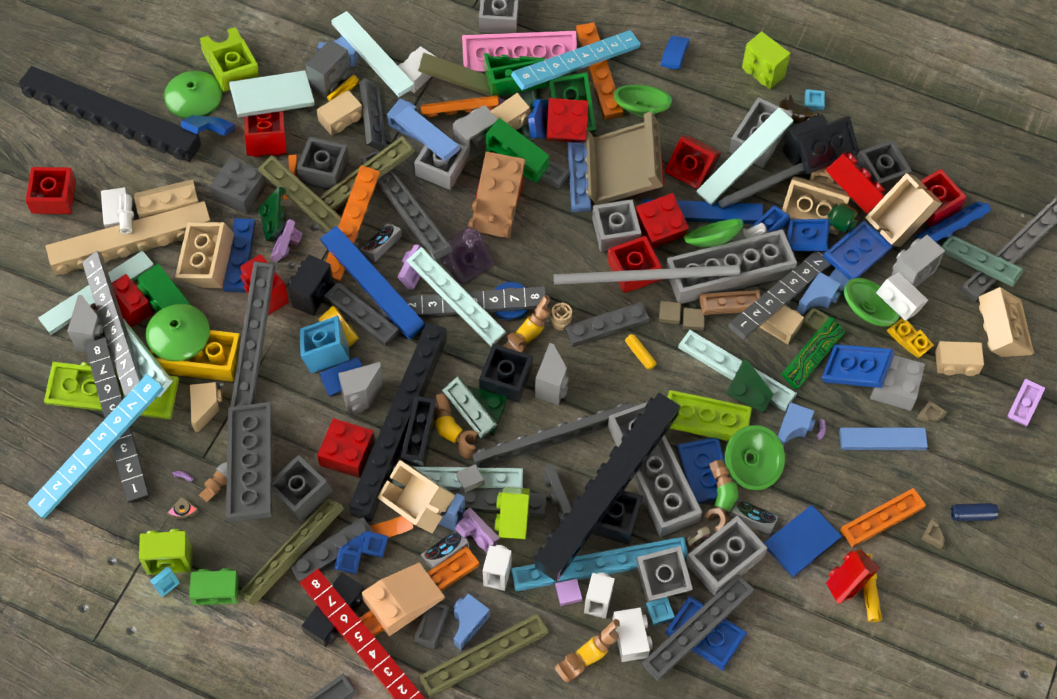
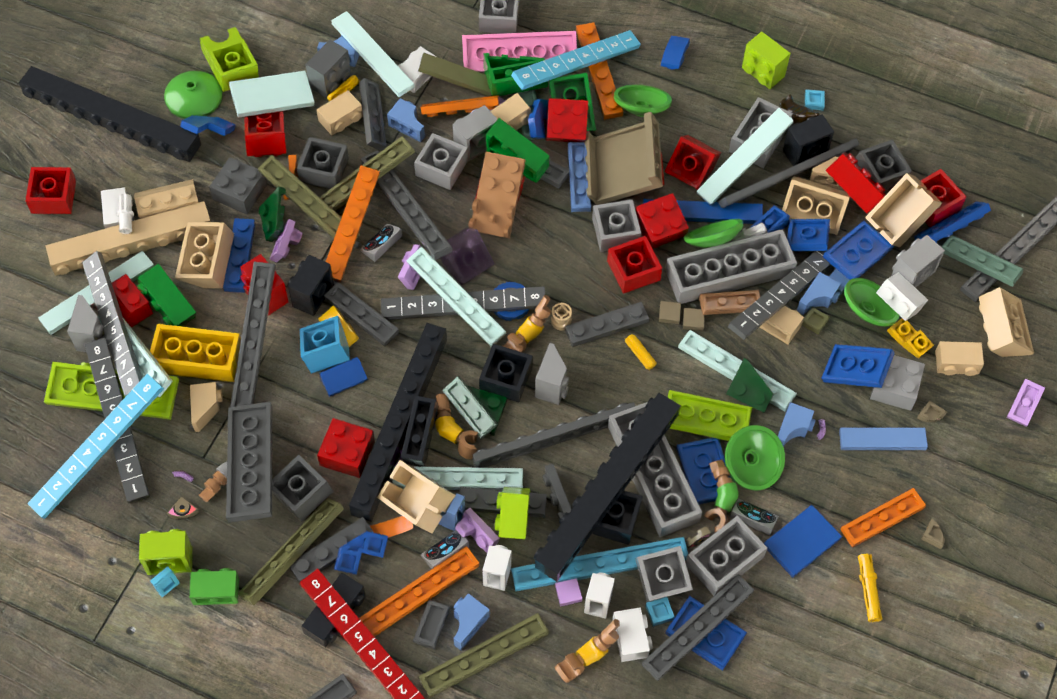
(180, 341): bright green dish -> none
(361, 387): light grey slope -> none
(373, 282): blue beam -> none
(402, 597): light nougat slope -> none
(427, 133): medium blue tile -> none
(470, 478): light grey tile -> none
(651, 274): light grey piece -> none
(813, 353): green tile -> none
(826, 143): black tile -> none
(843, 217): dark green head -> none
(851, 576): red slope -> none
(974, 512): dark blue piece -> none

